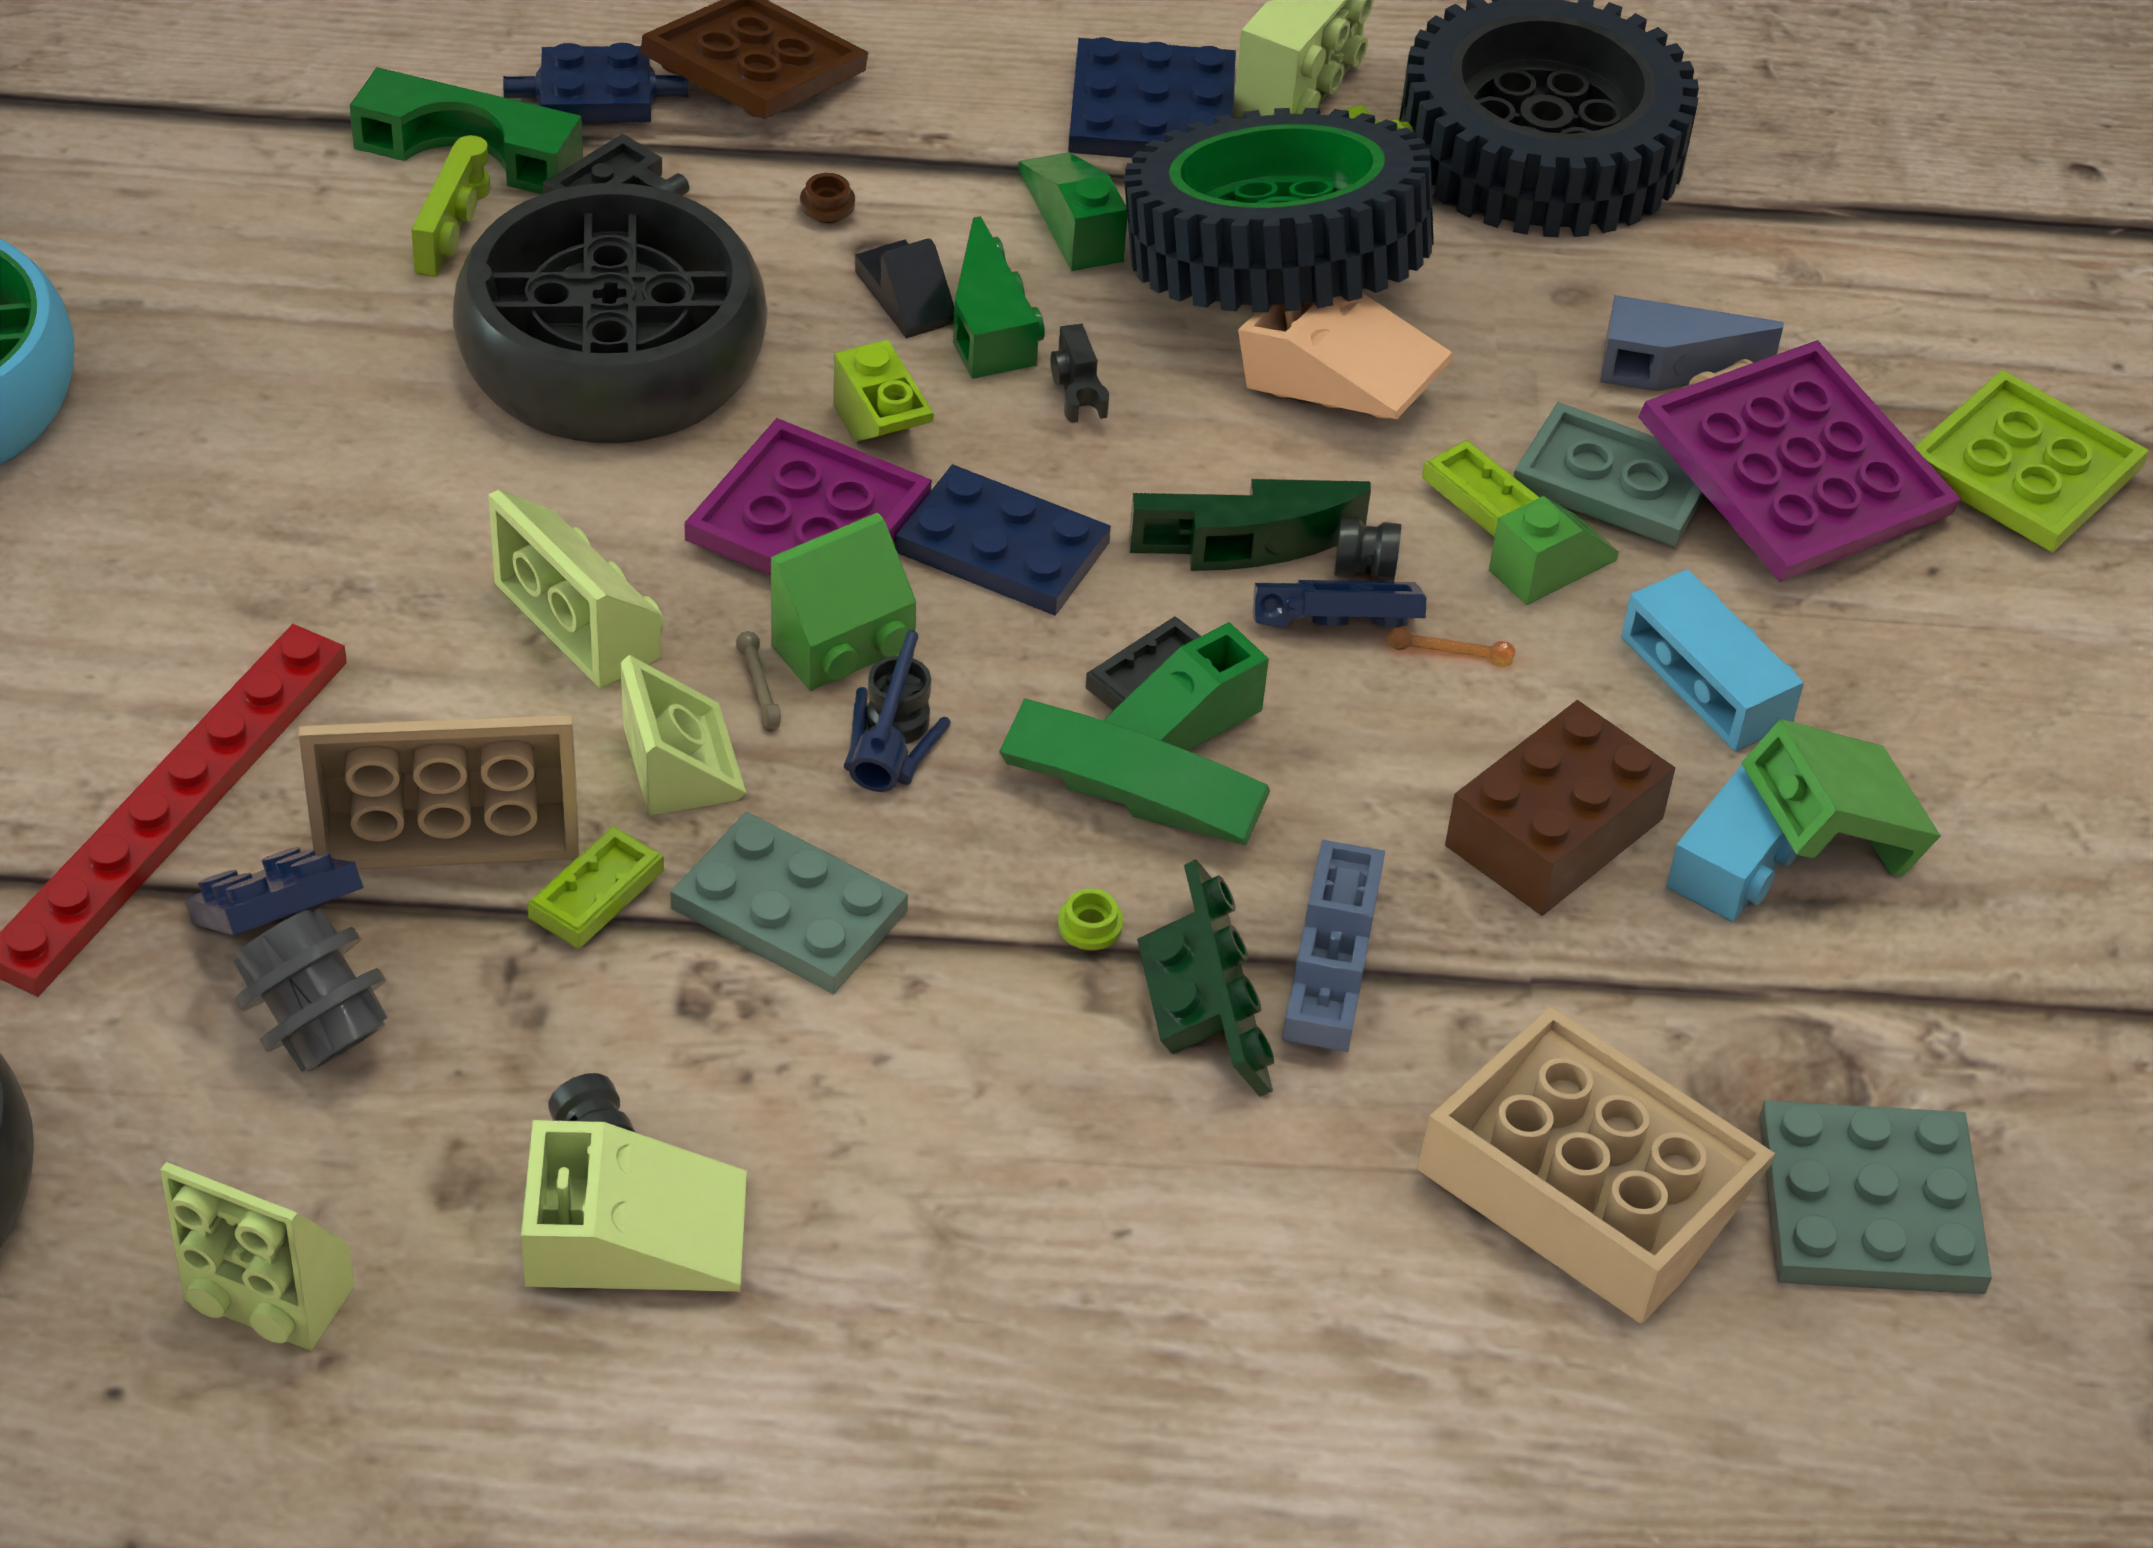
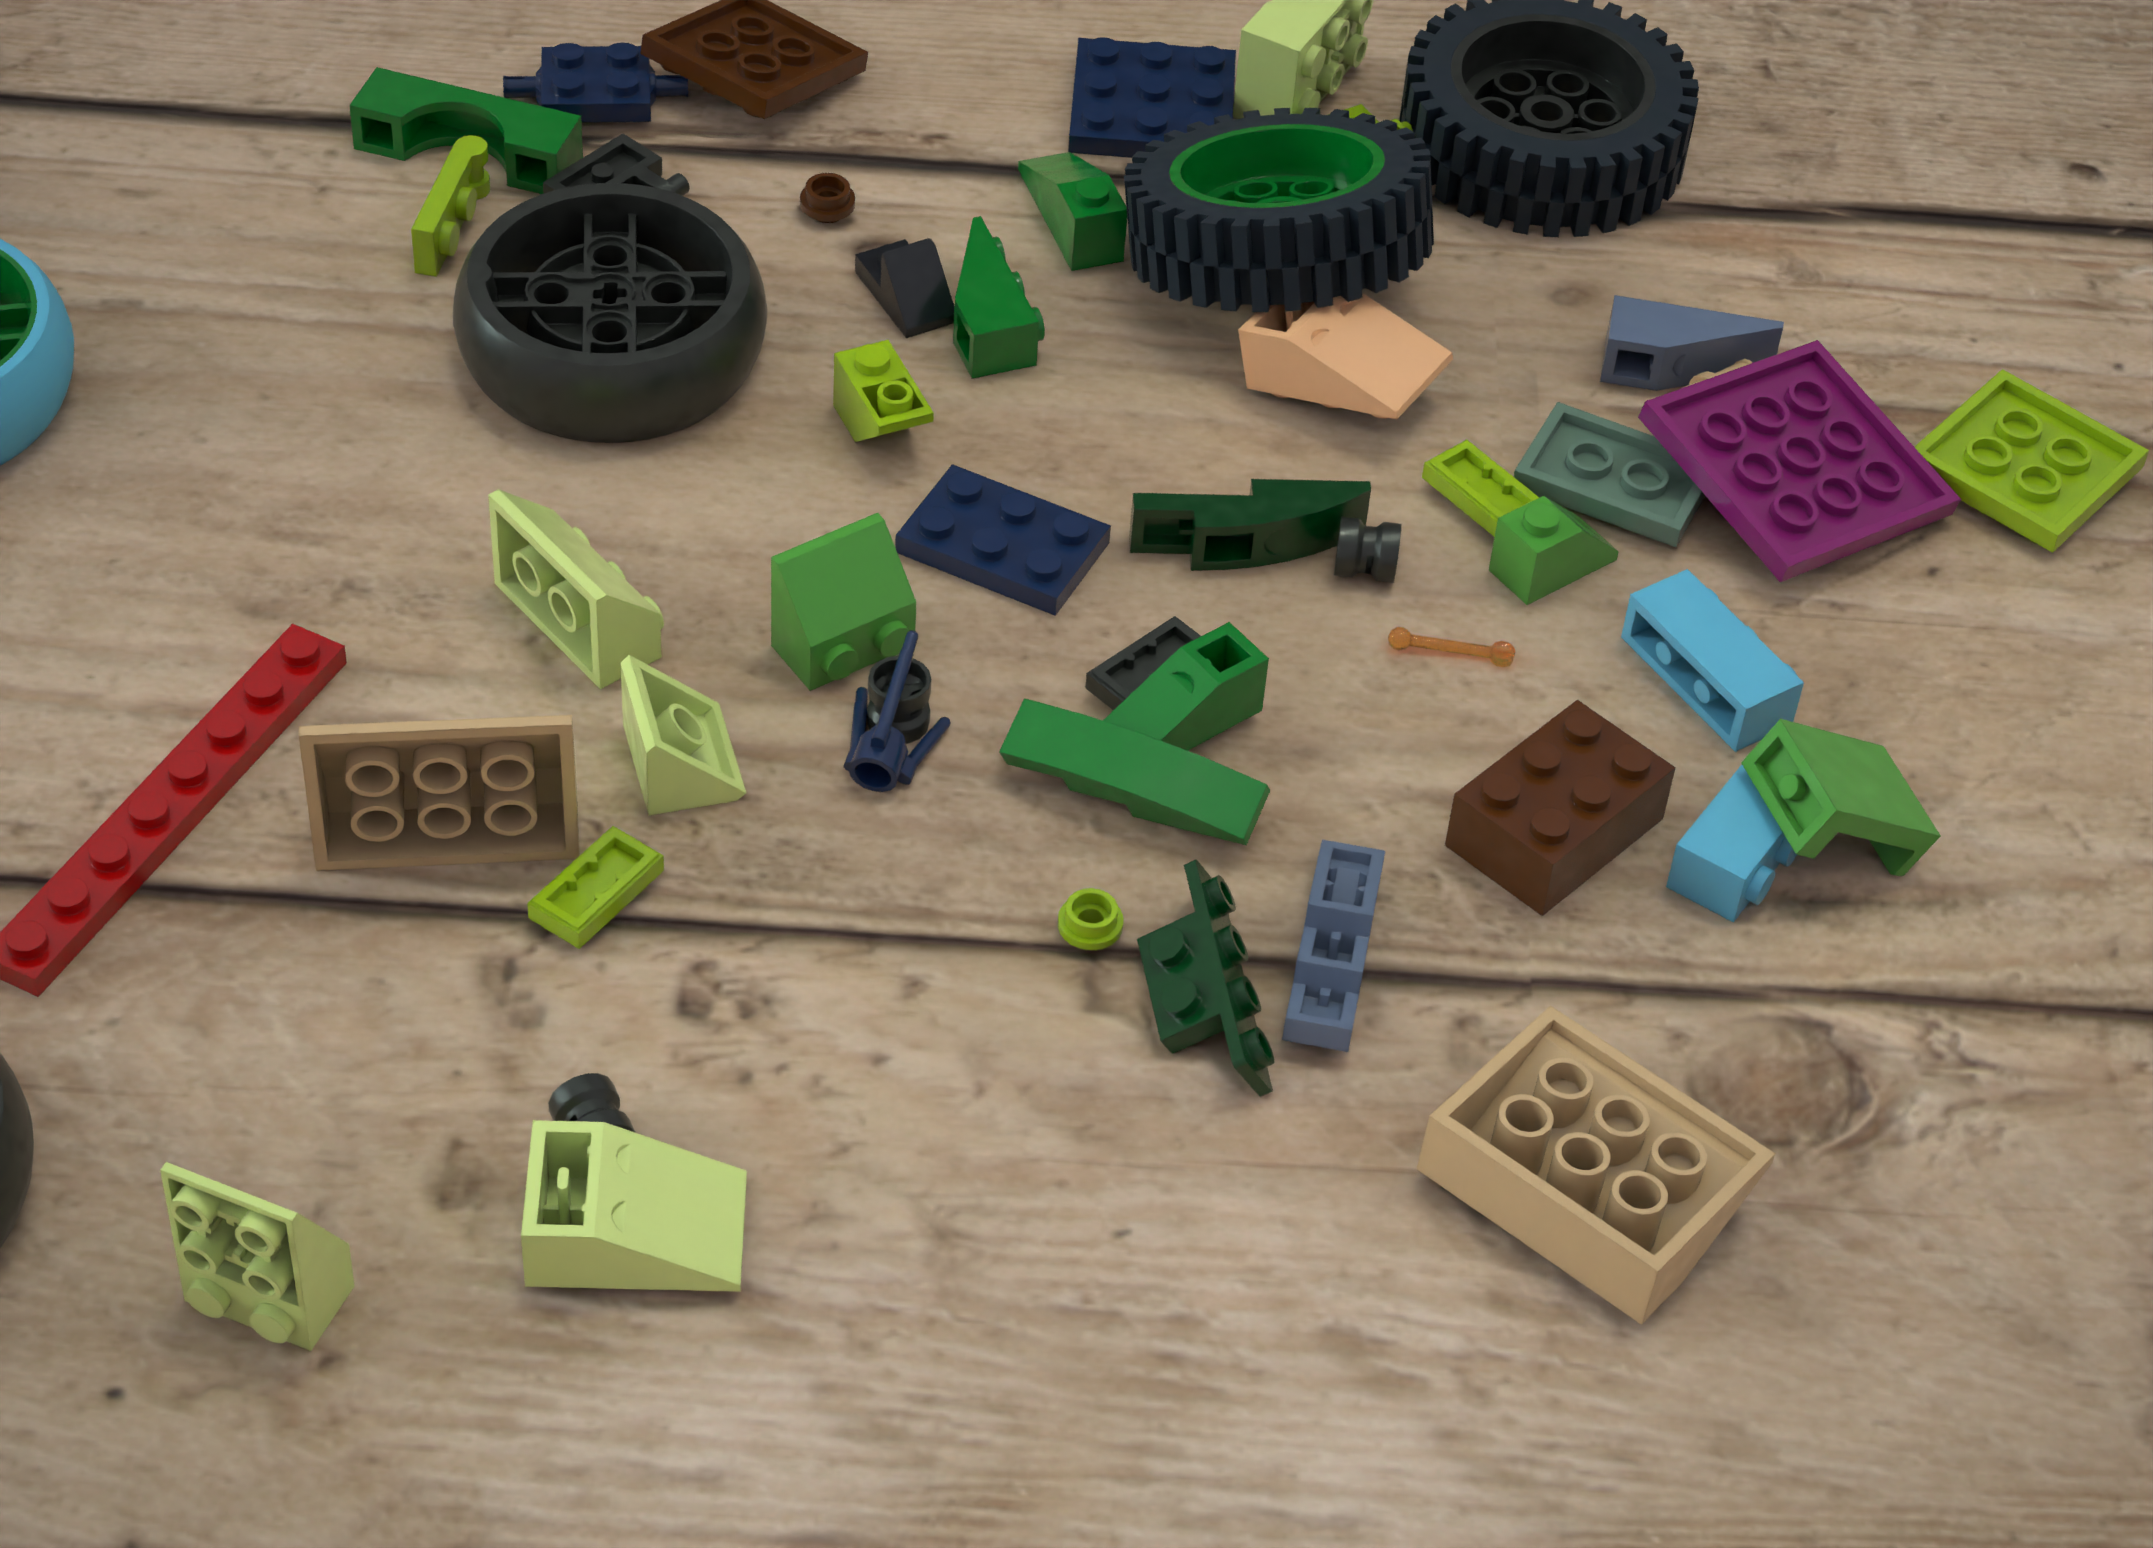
(285, 886): dark blue plate -> none
(310, 989): dark grey piece -> none
(748, 644): dark tan hinge -> none
(789, 902): sand green plate -> none
(796, 490): magenta plate -> none
(1076, 370): pearl dark grey plate -> none
(1335, 601): dark blue hinge -> none
(1874, 1198): sand green plate -> none

